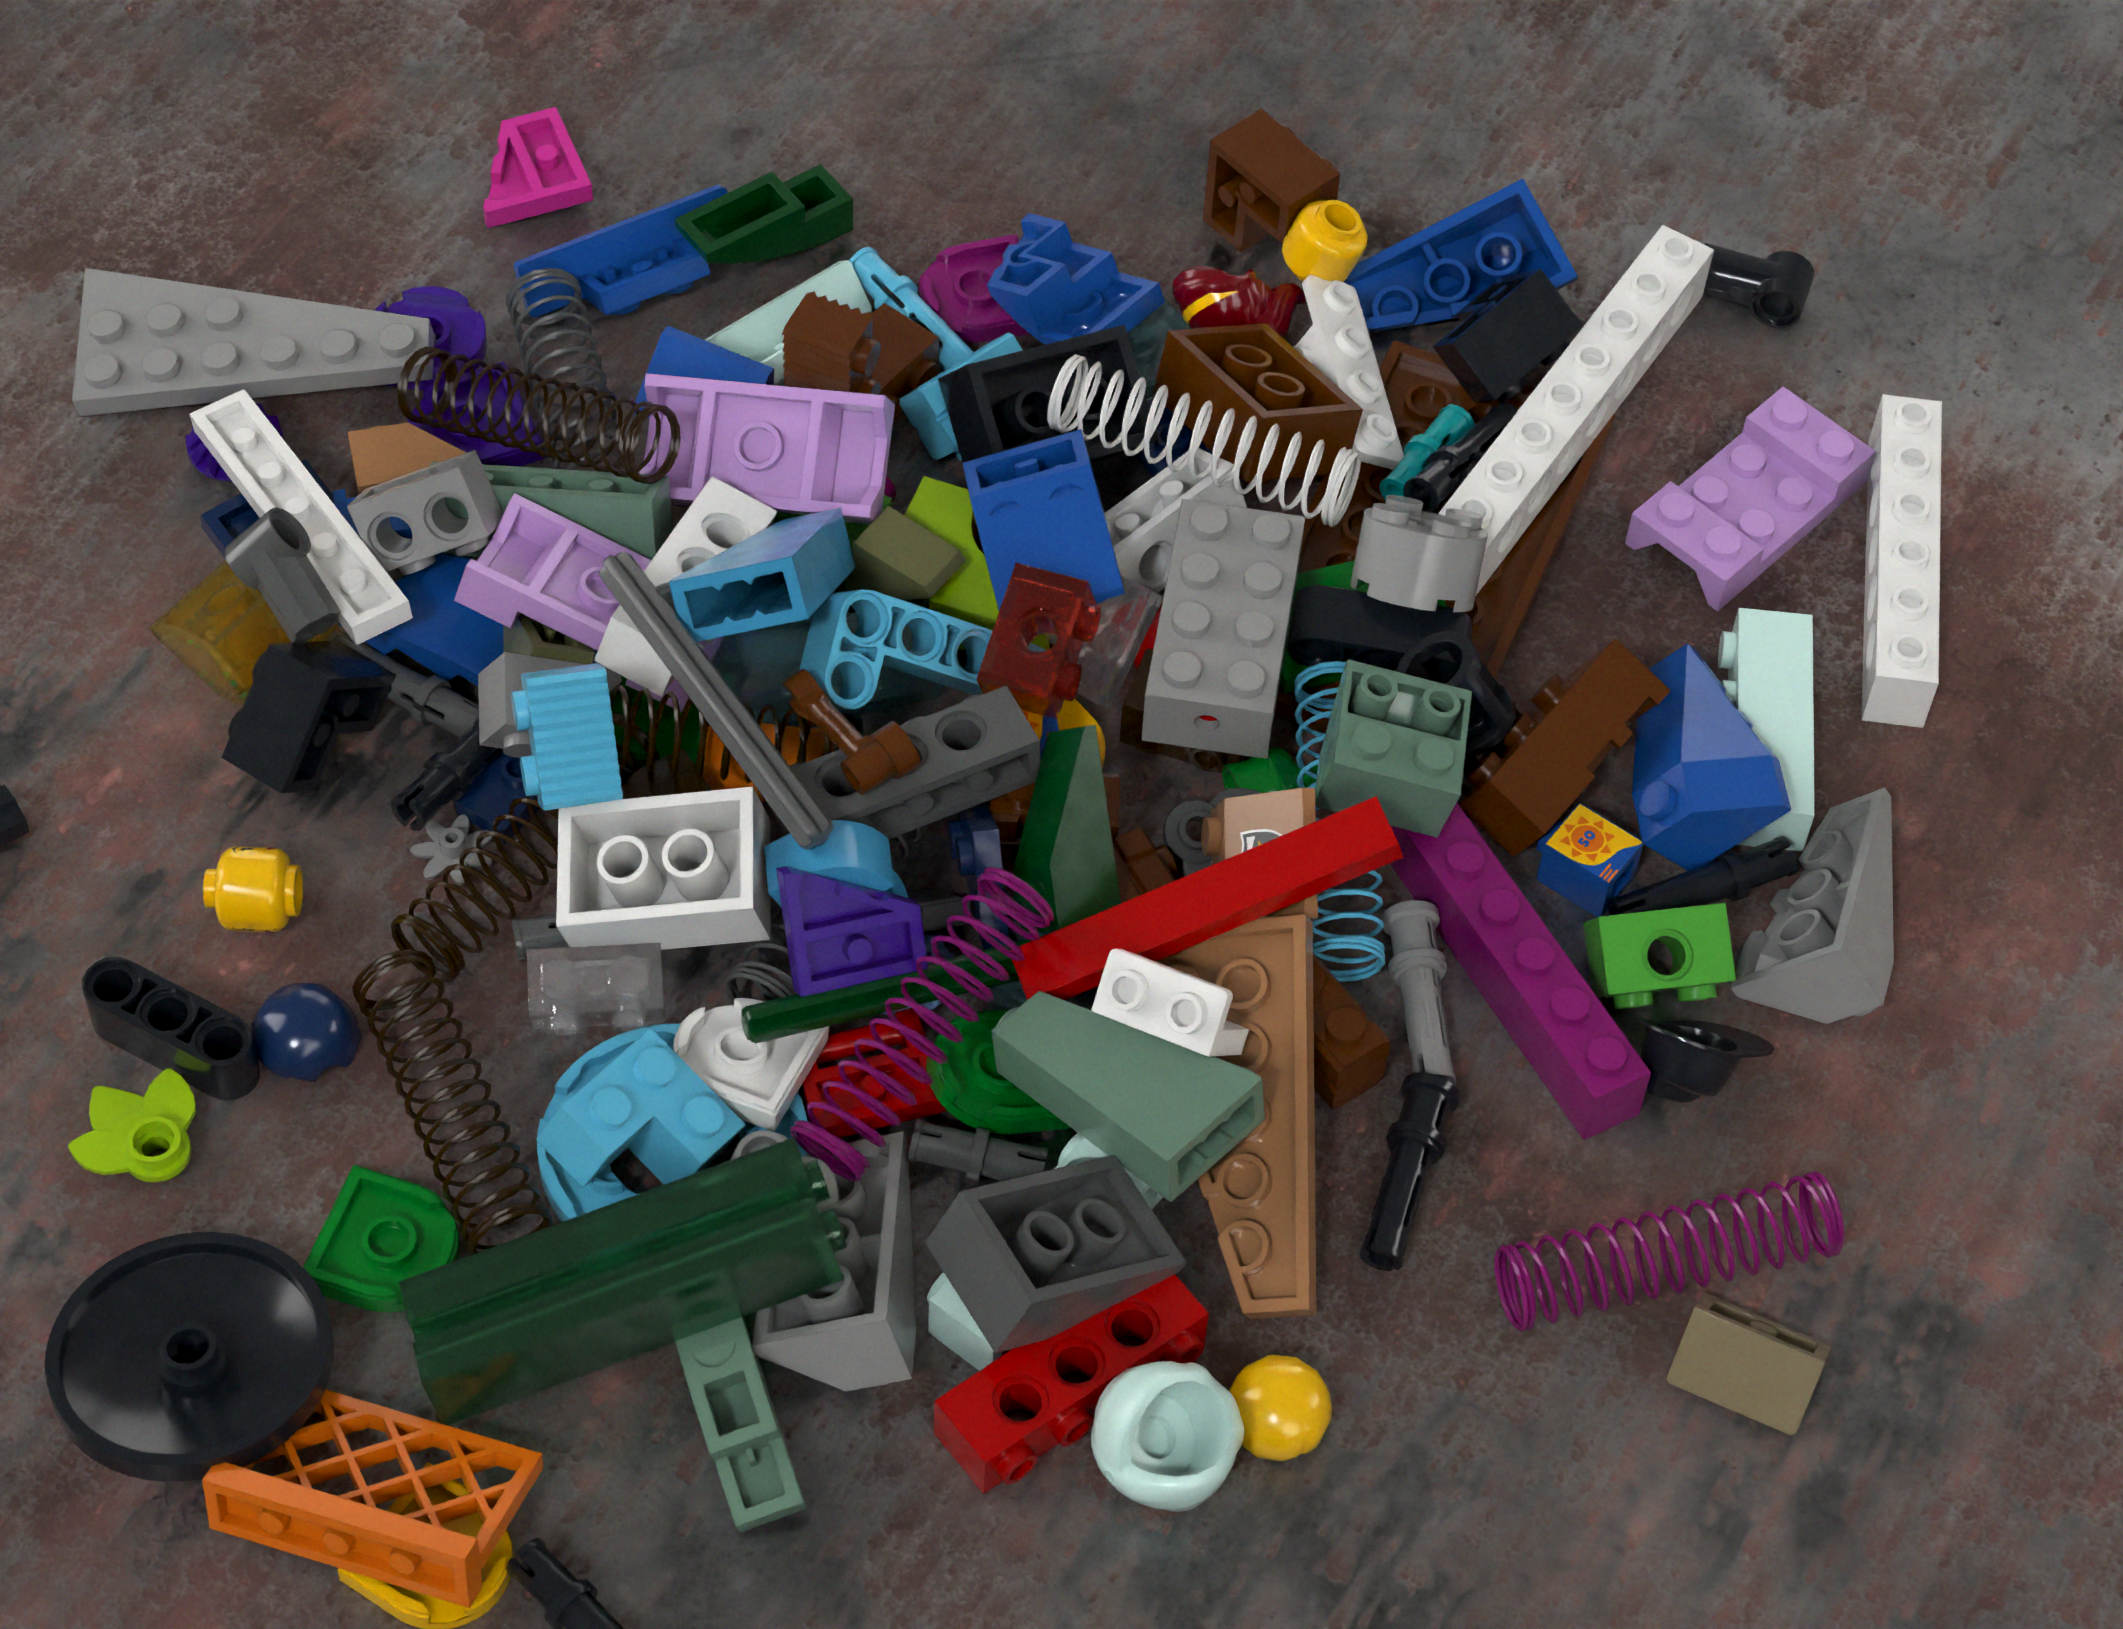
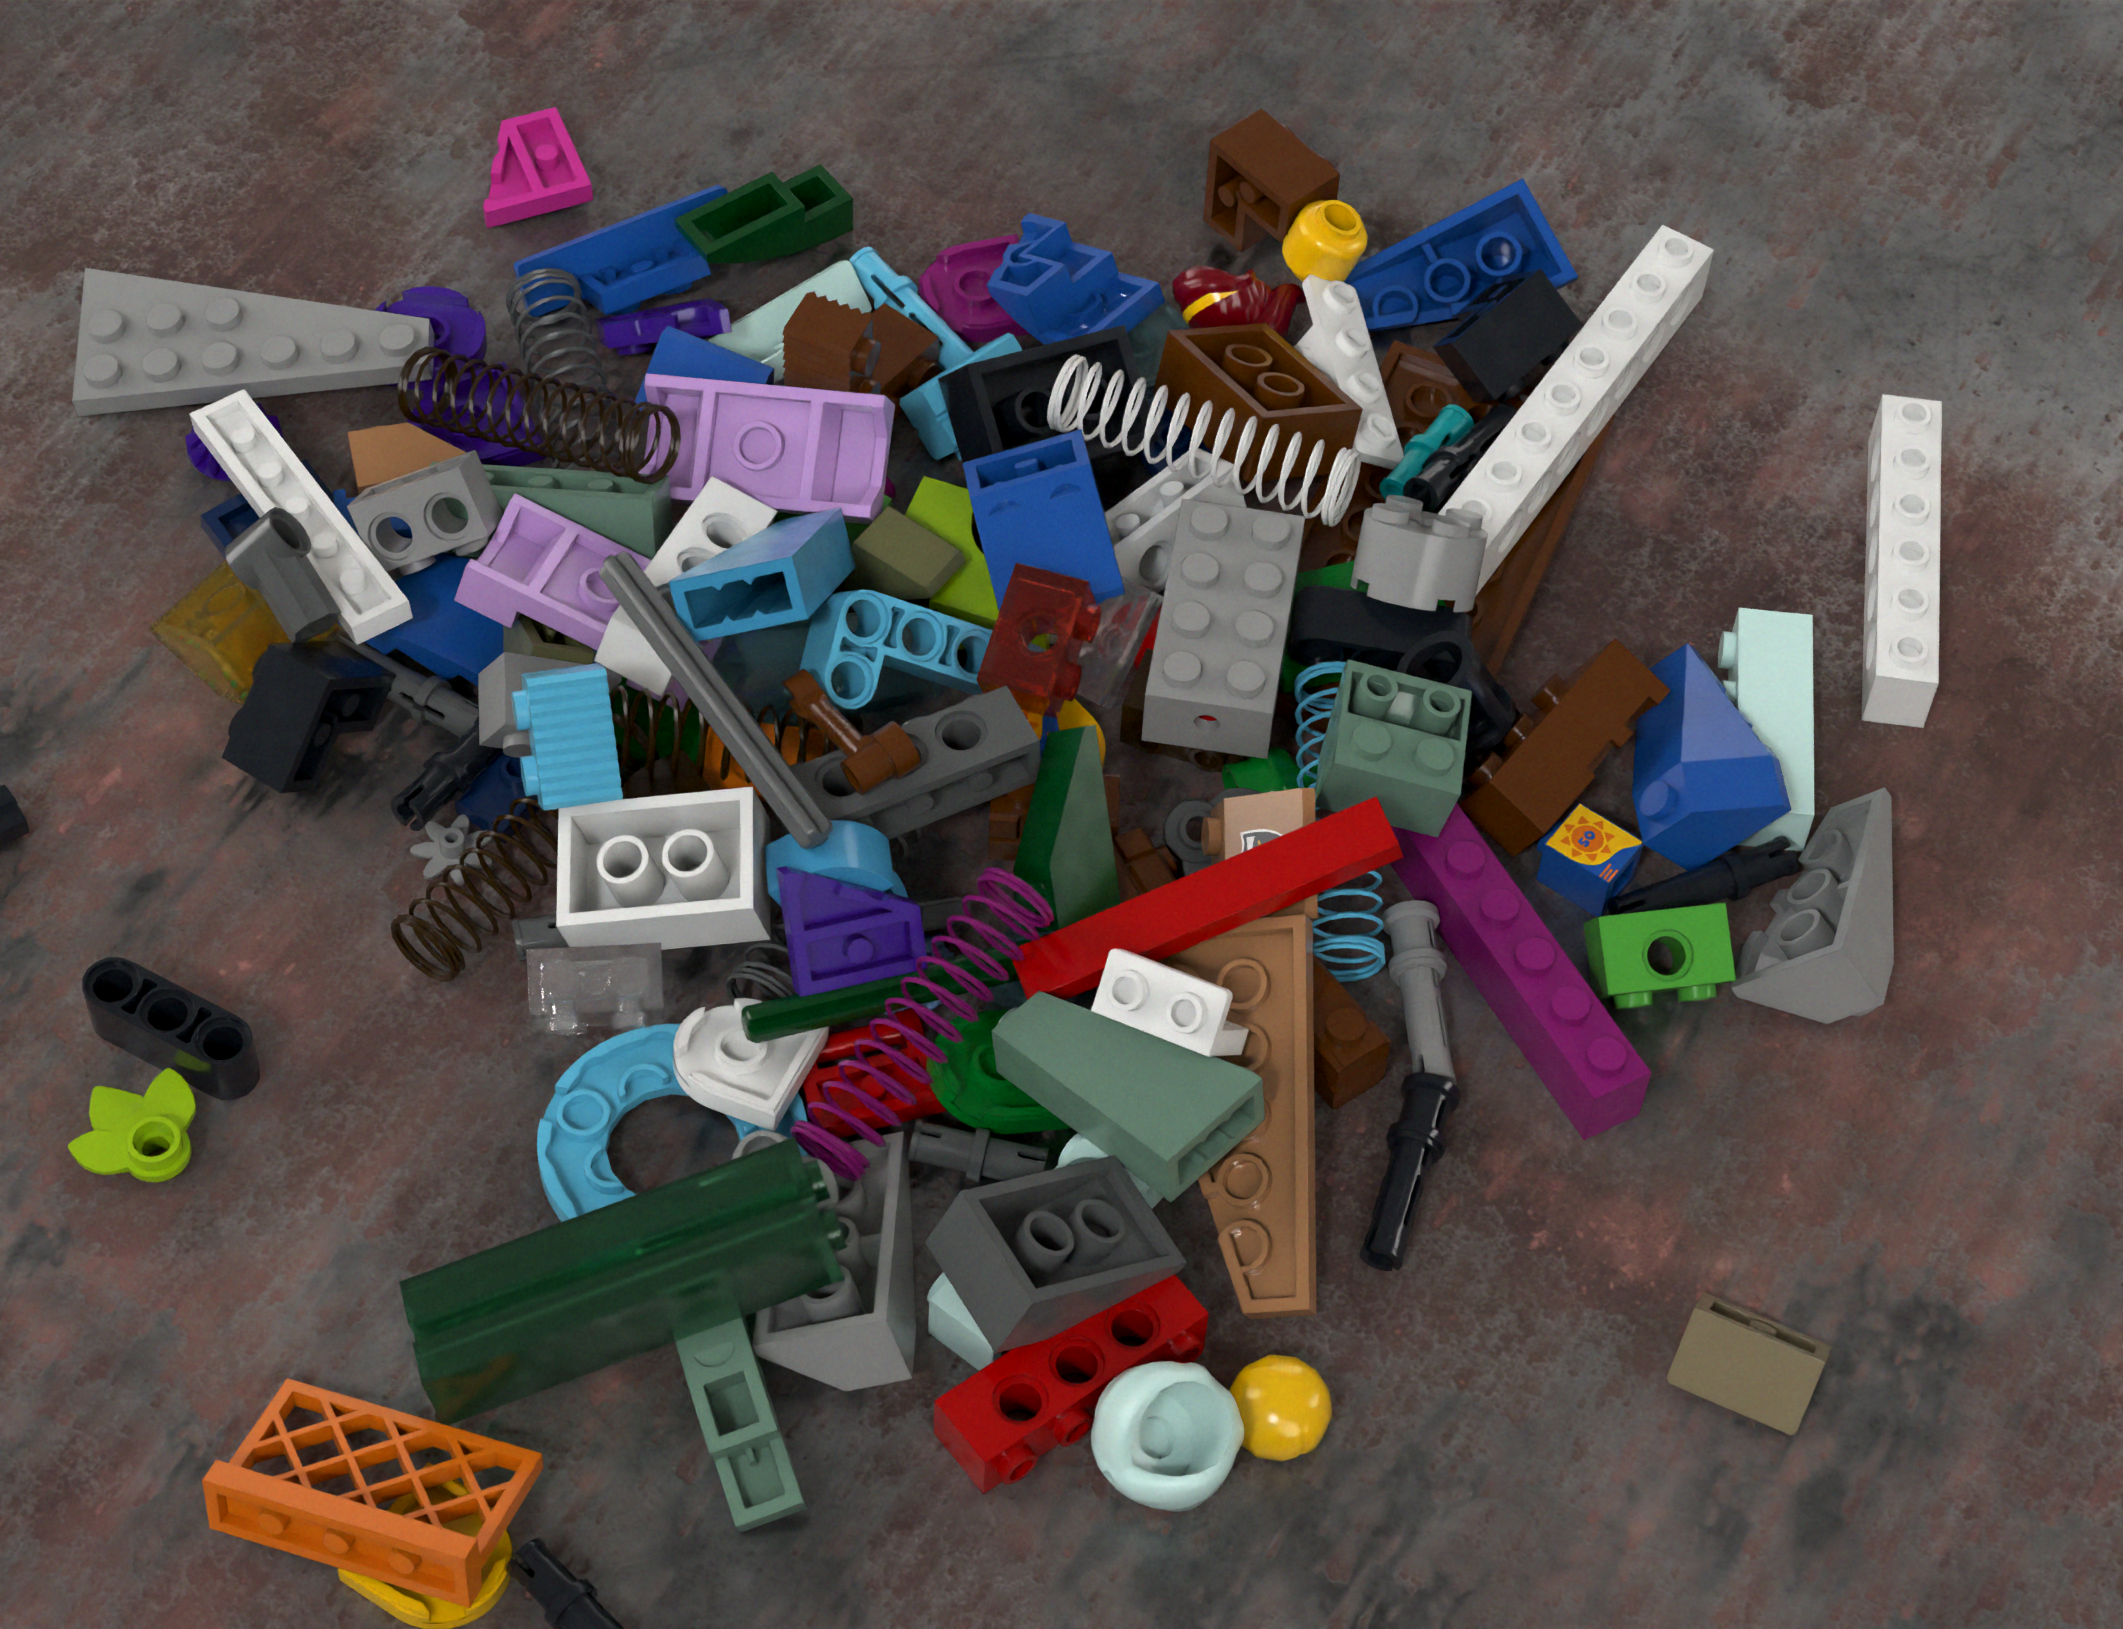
(189, 1356): black dish -> none
(254, 889): yellow head -> none
(305, 1031): dark blue hair -> none
(379, 1236): green tile -> none
(502, 1216): dark brown piece -> none
(637, 330): none -> dark purple wing
(642, 1104): medium azure brick -> none
(976, 845): dark blue wing -> none
(1694, 1056): black piece -> none
(1755, 496): lavender piece -> none
(1770, 286): black piece -> none
(1805, 1218): magenta piece -> none

